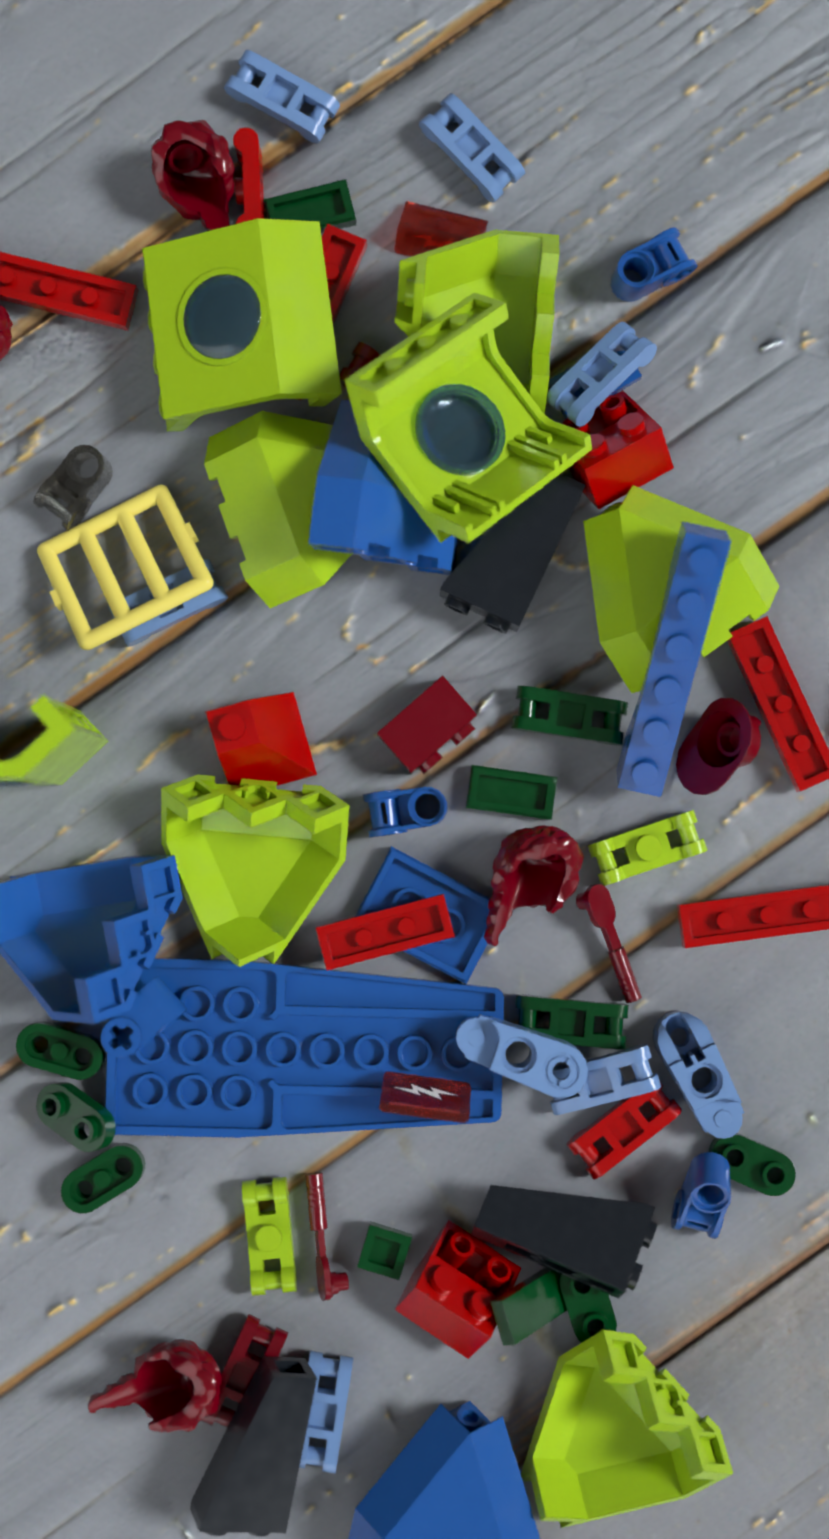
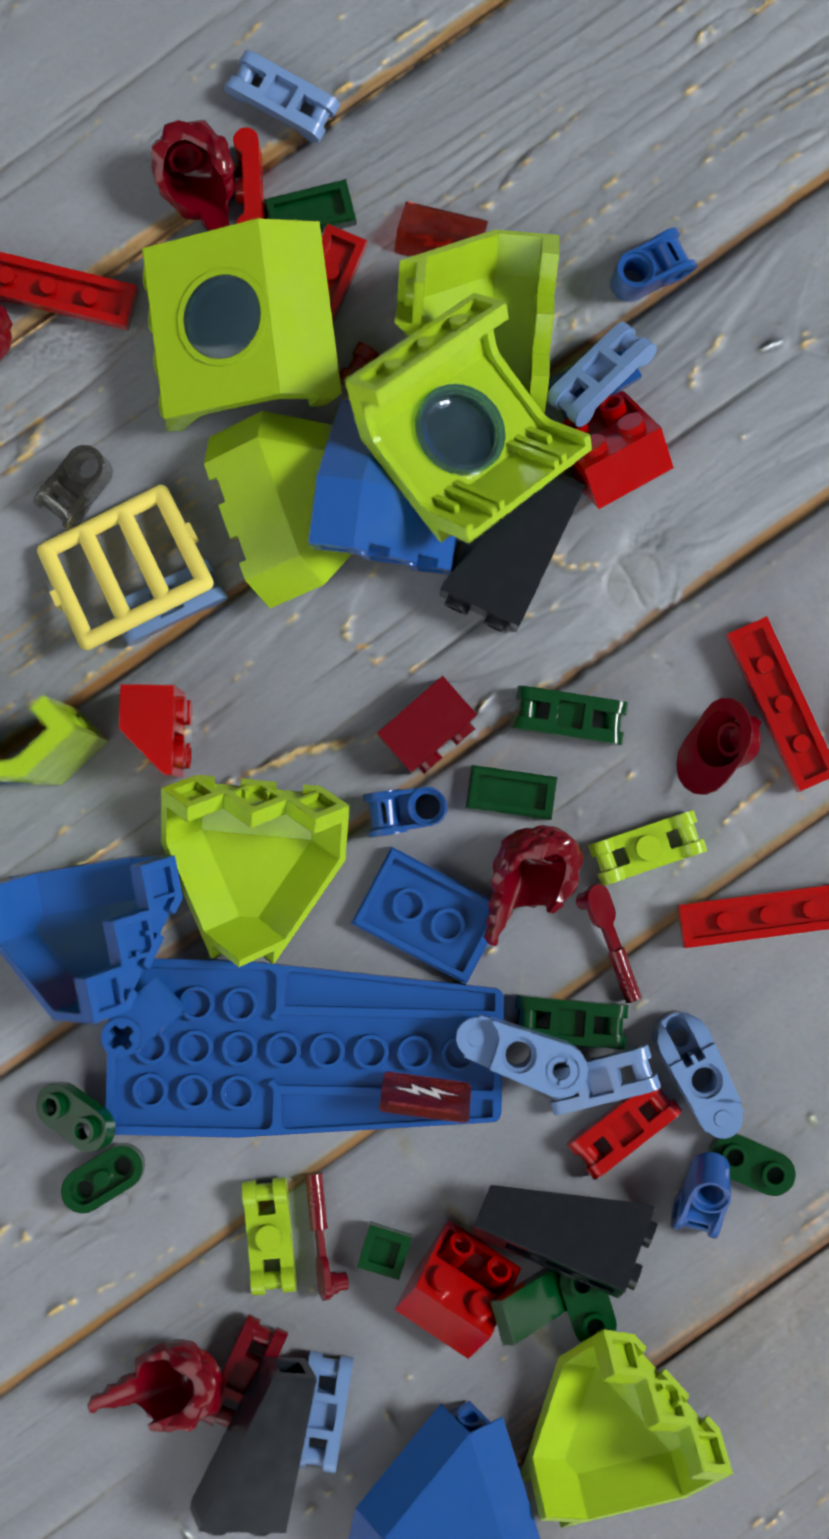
(61, 1050): dark green plate -> none
(156, 722): none -> red slope
(262, 740): red slope -> none
(385, 932): red plate -> none
(472, 147): medium blue plate -> none
(630, 569): lime panel -> none
(675, 654): blue arch -> none

